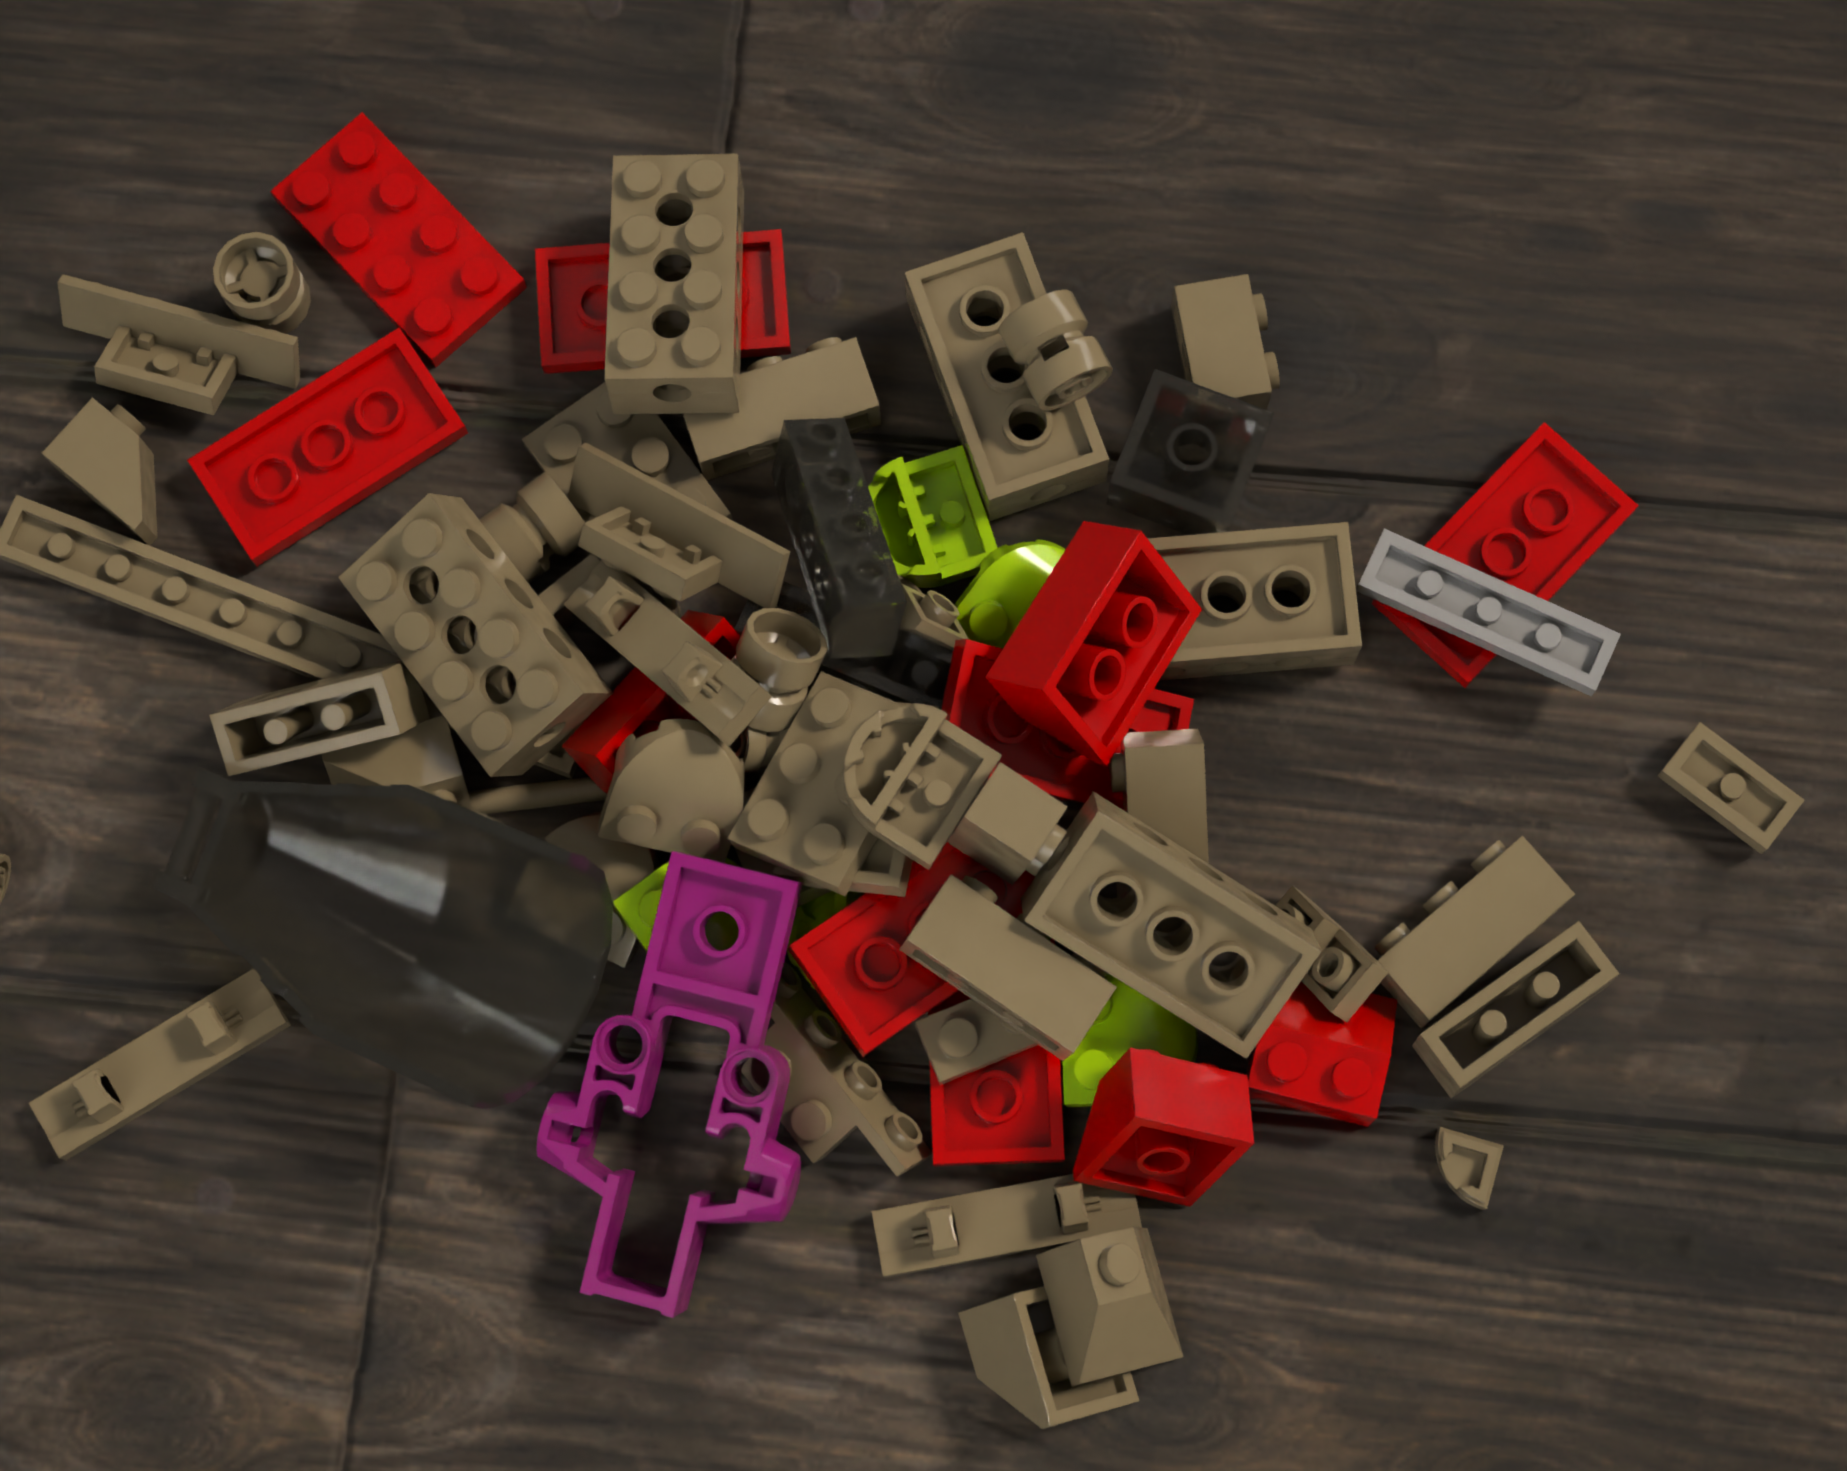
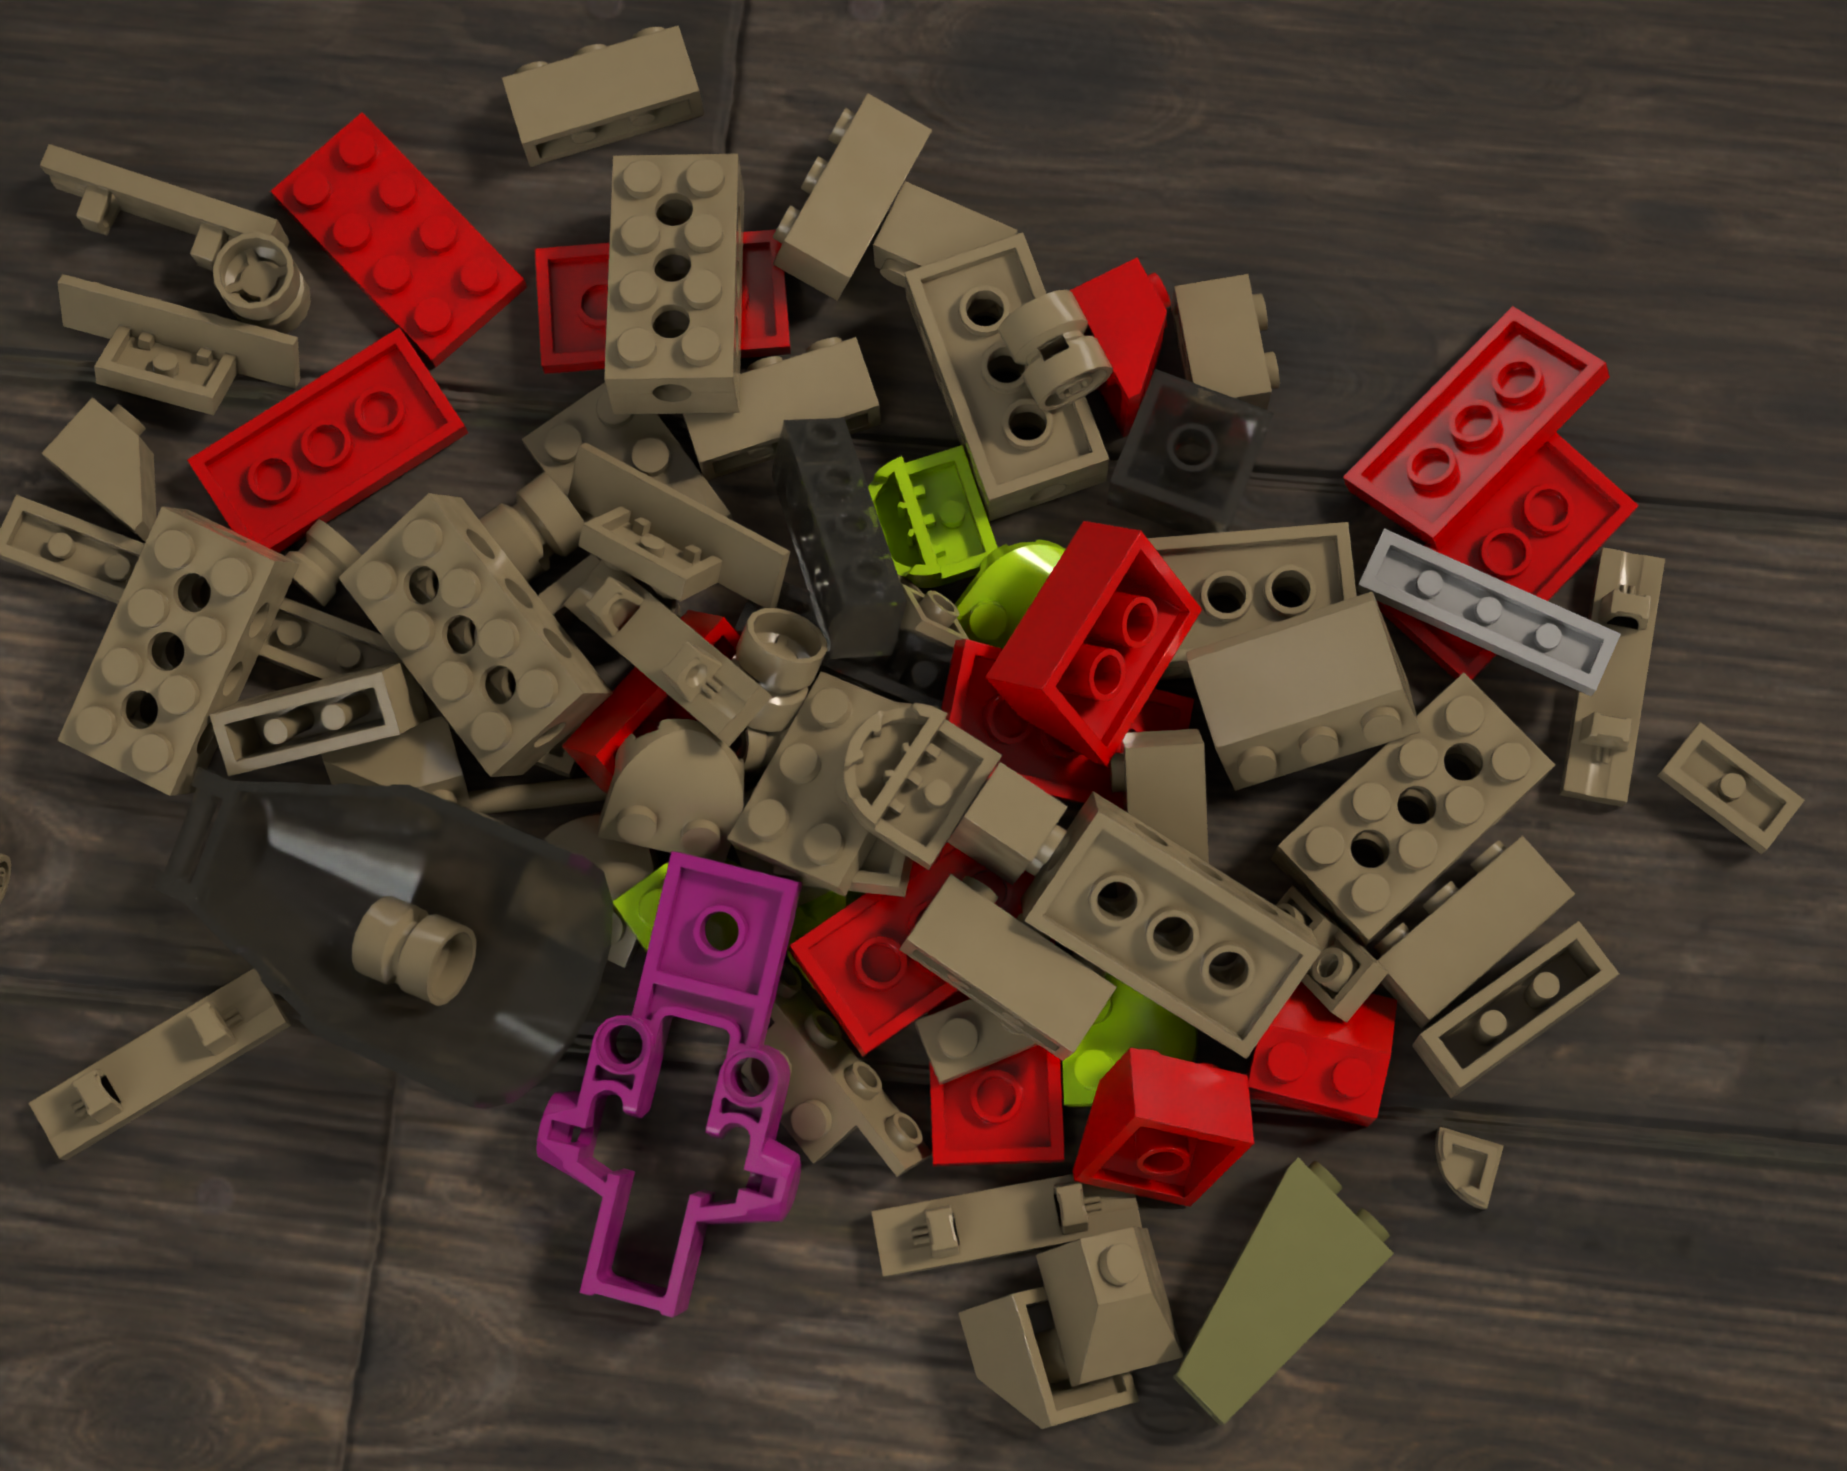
(110, 188): none -> dark tan hinge
(139, 659): none -> dark tan brick
(322, 562): none -> dark tan wheel
(414, 949): none -> dark tan wheel
(603, 94): none -> dark tan brick
(848, 195): none -> dark tan brick
(929, 229): none -> dark tan slope
(1129, 321): none -> red slope
(1283, 1287): none -> olive slope
(1303, 691): none -> dark tan slope
(1412, 856): none -> dark tan brick
(1476, 427): none -> red plate
(1608, 722): none -> dark tan hinge

